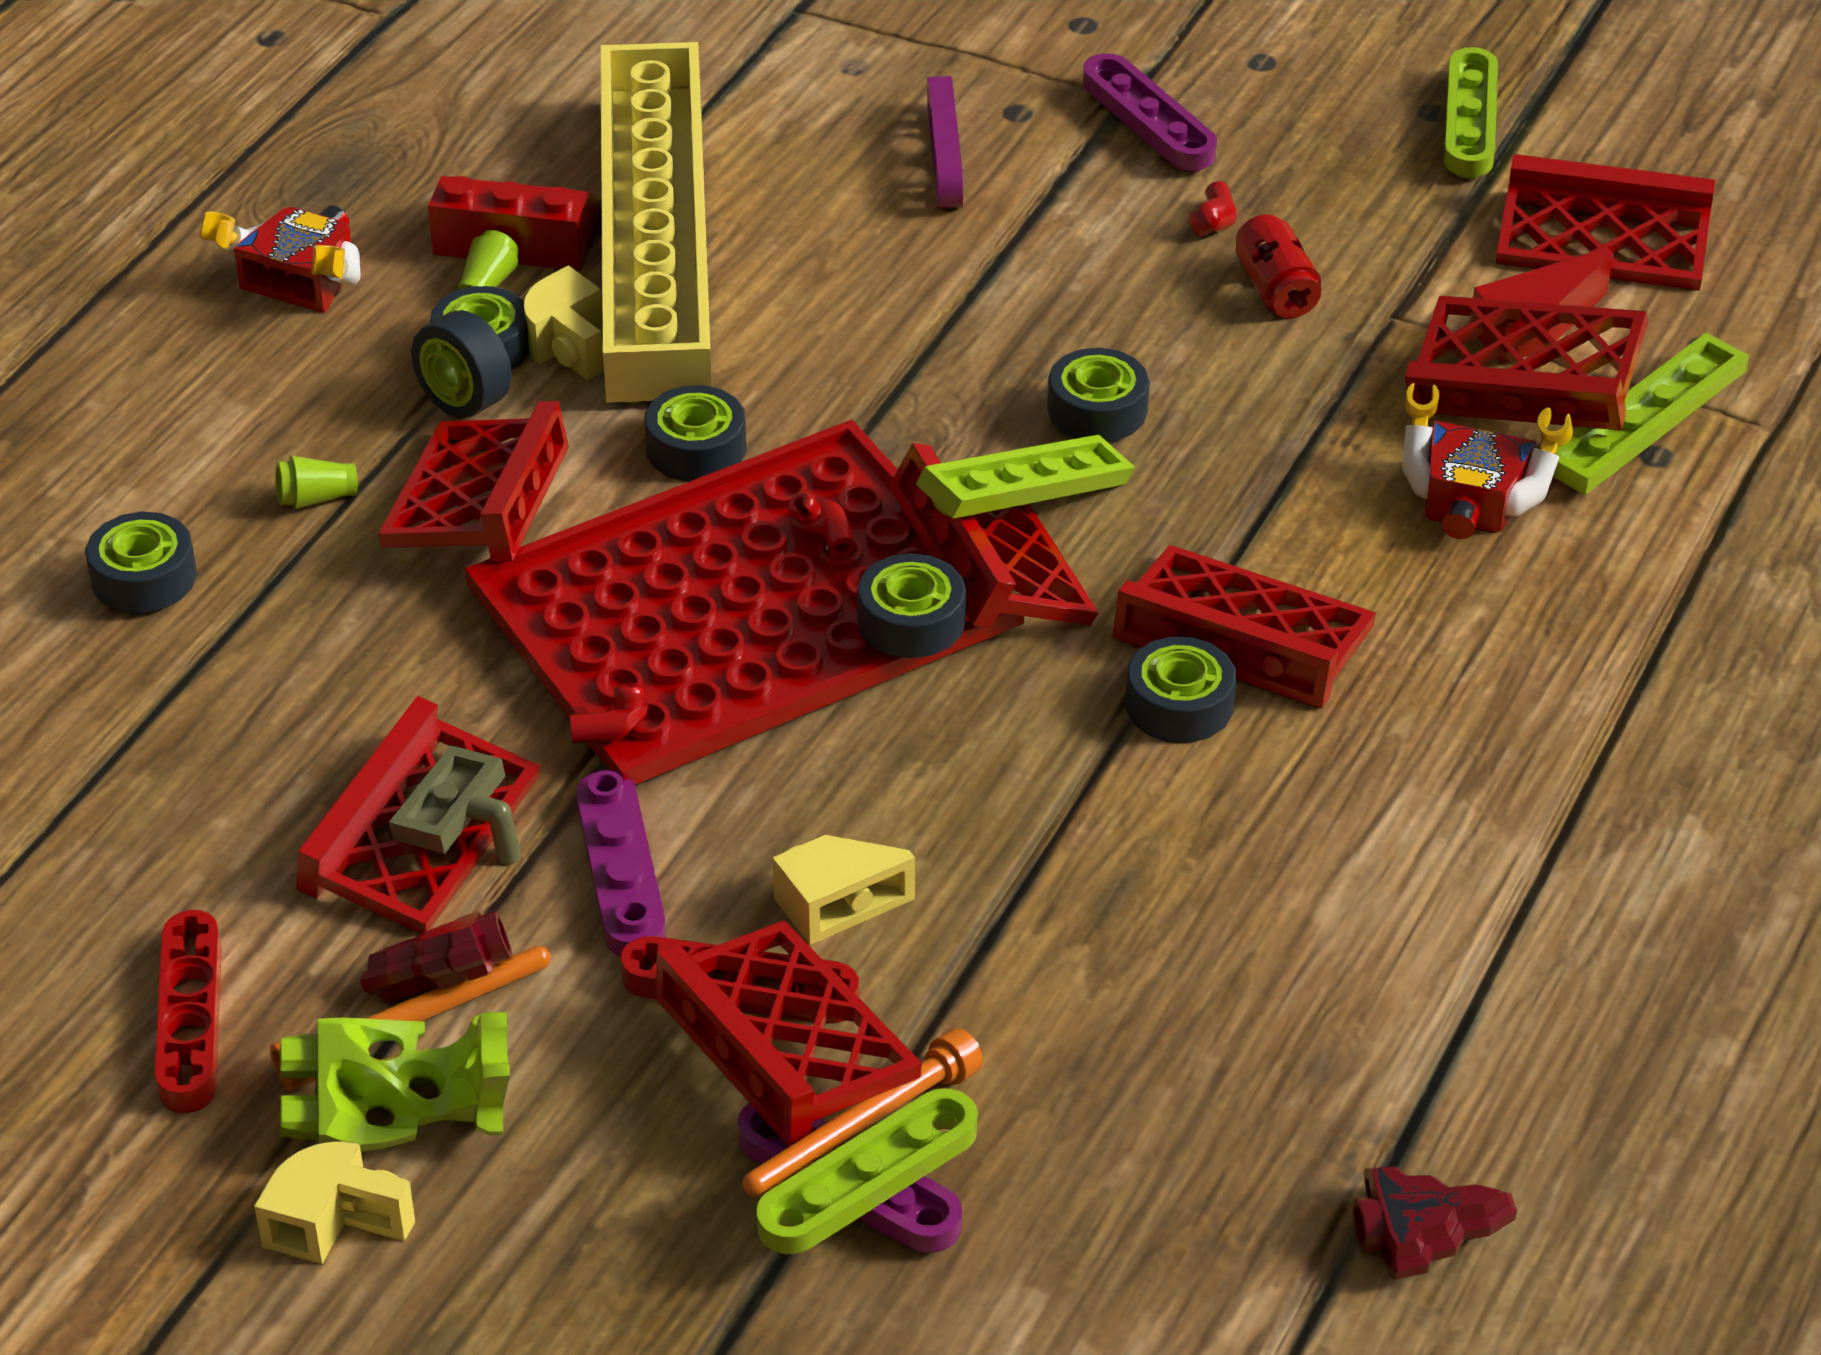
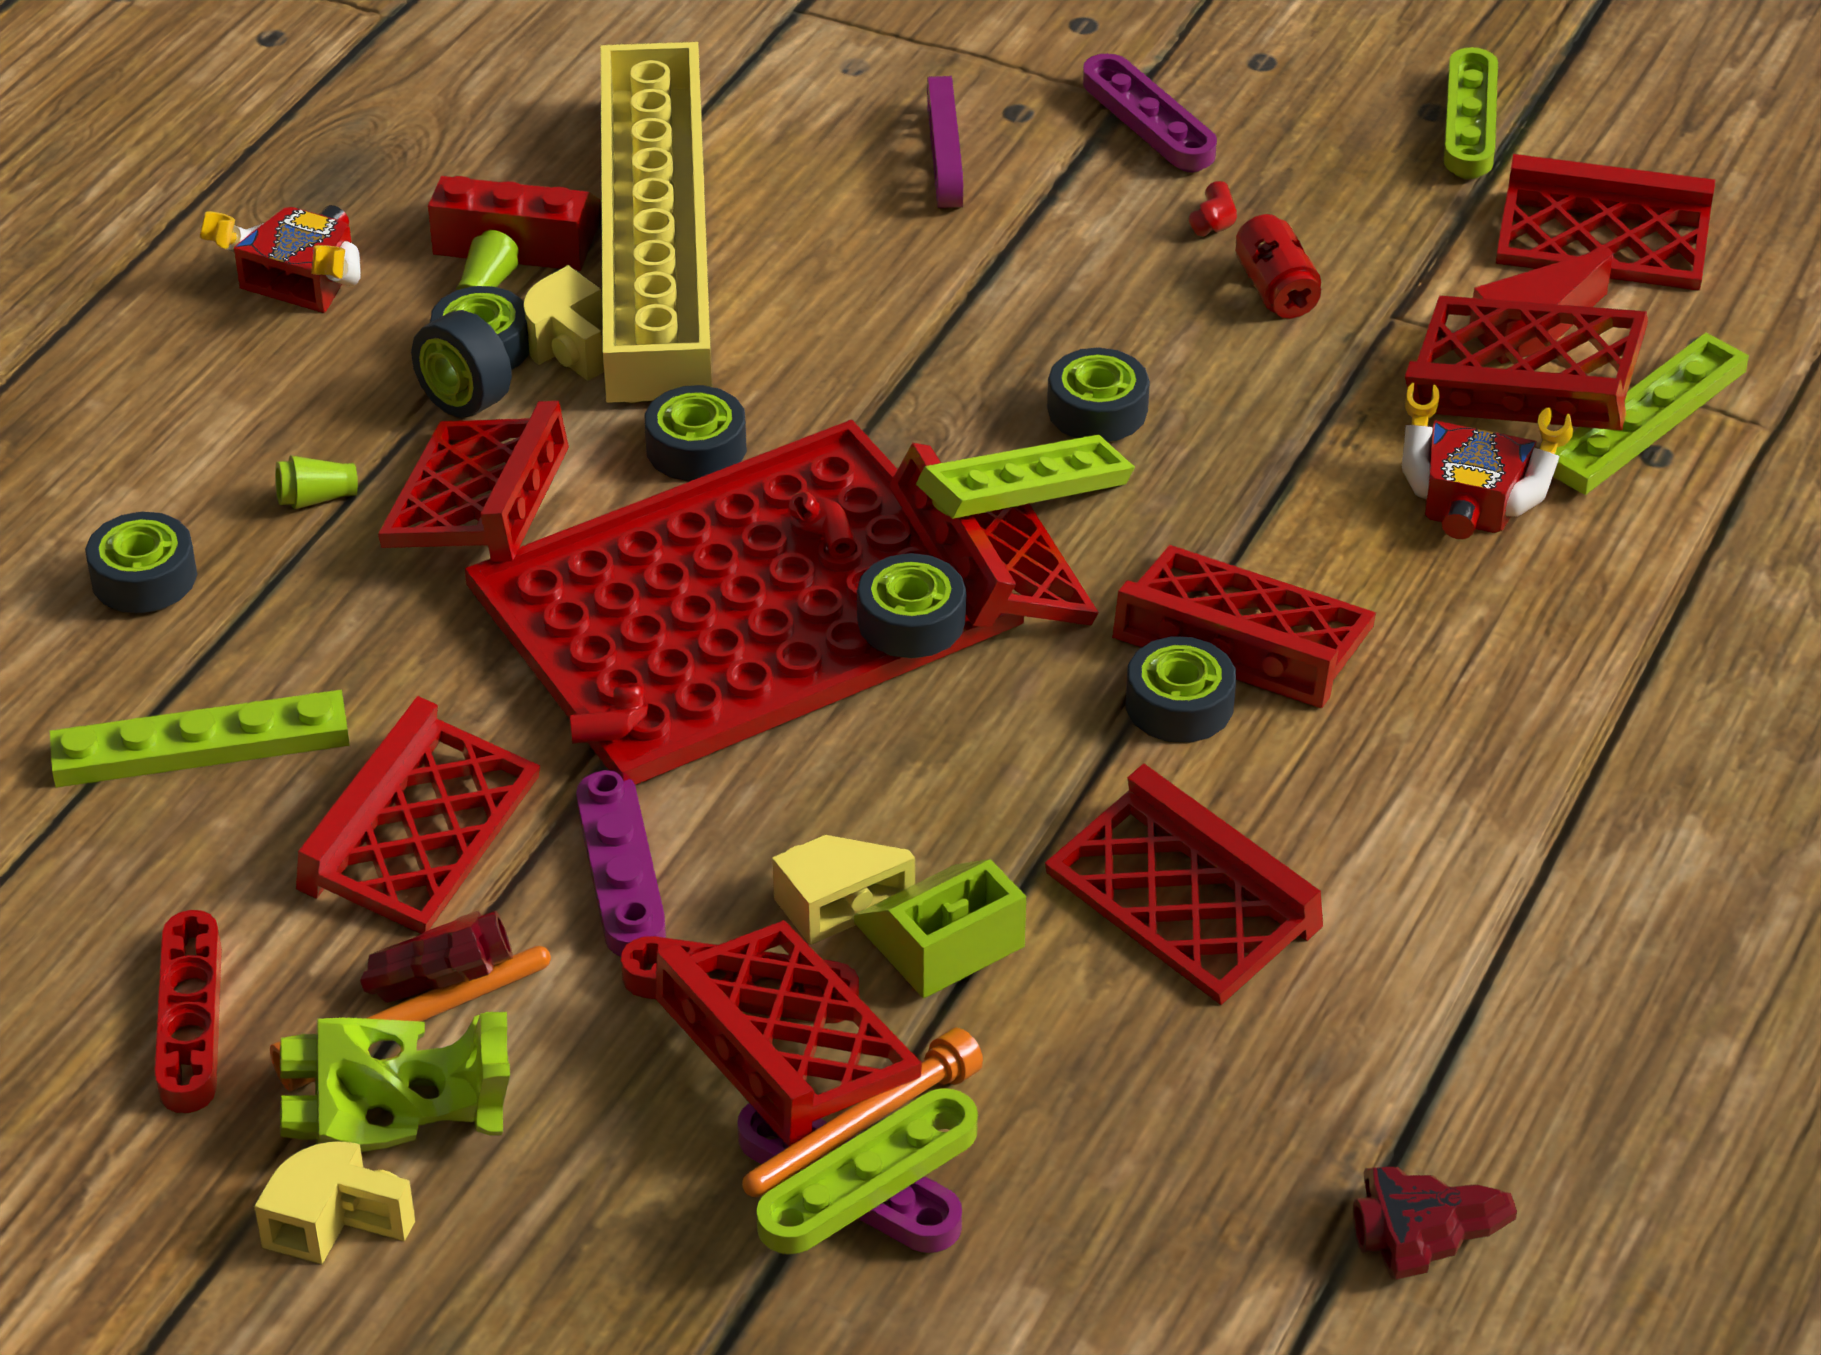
(198, 738): none -> lime plate
(450, 798): olive plate -> none
(948, 925): none -> lime slope
(1226, 858): none -> red fence

